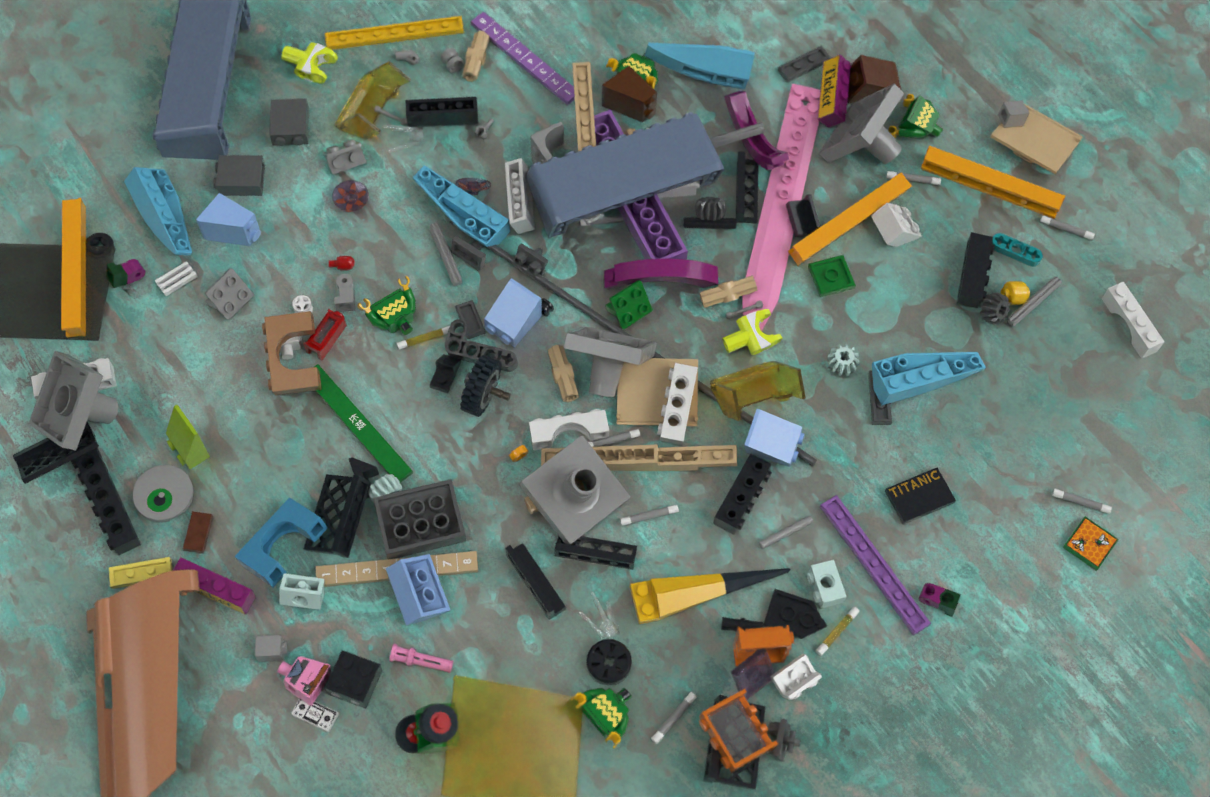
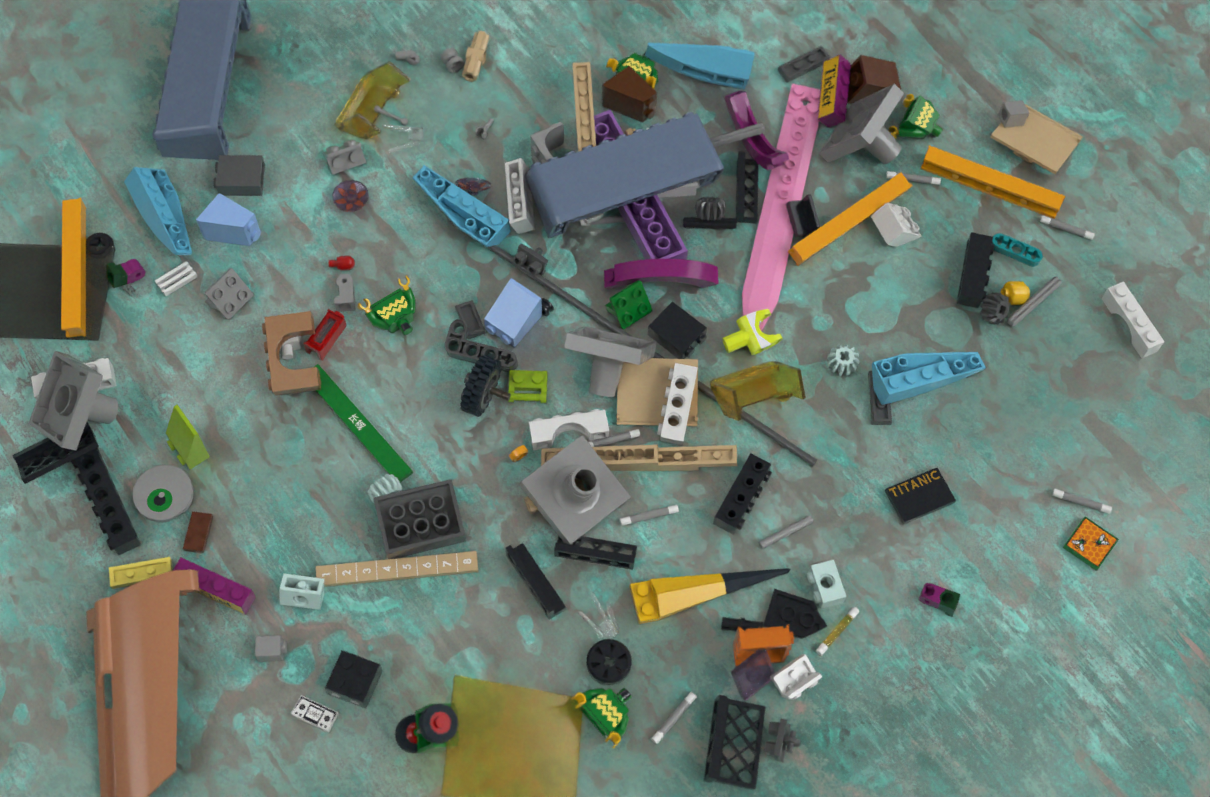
(287, 519): dark azure arch -> none
(289, 122): dark grey brick -> none
(301, 302): white wheel -> none
(305, 678): bright pink torso -> none
(309, 61): neon yellow connector -> none
(349, 516): black fence -> none
(363, 469): black slope -> none
(394, 33): yellow tile -> none
(409, 659): bright pink pin -> none
(417, 589): light blue slope -> none
(422, 338): clear yellow bar -> none
(441, 111): black brick -> none
(445, 254): light grey axle -> none
(445, 373): black slope -> none
(469, 252): dark grey tile -> none
(525, 58): medium lavender tile -> none
(527, 381): none -> lime plate
(563, 373): tan piece -> none
(677, 331): none -> black brick
(728, 291): tan piece -> none
(736, 731): window -> none
(759, 304): light grey hinge -> none
(773, 438): light blue slope -> none
(831, 276): green tile -> none
(875, 565): medium lavender tile -> none

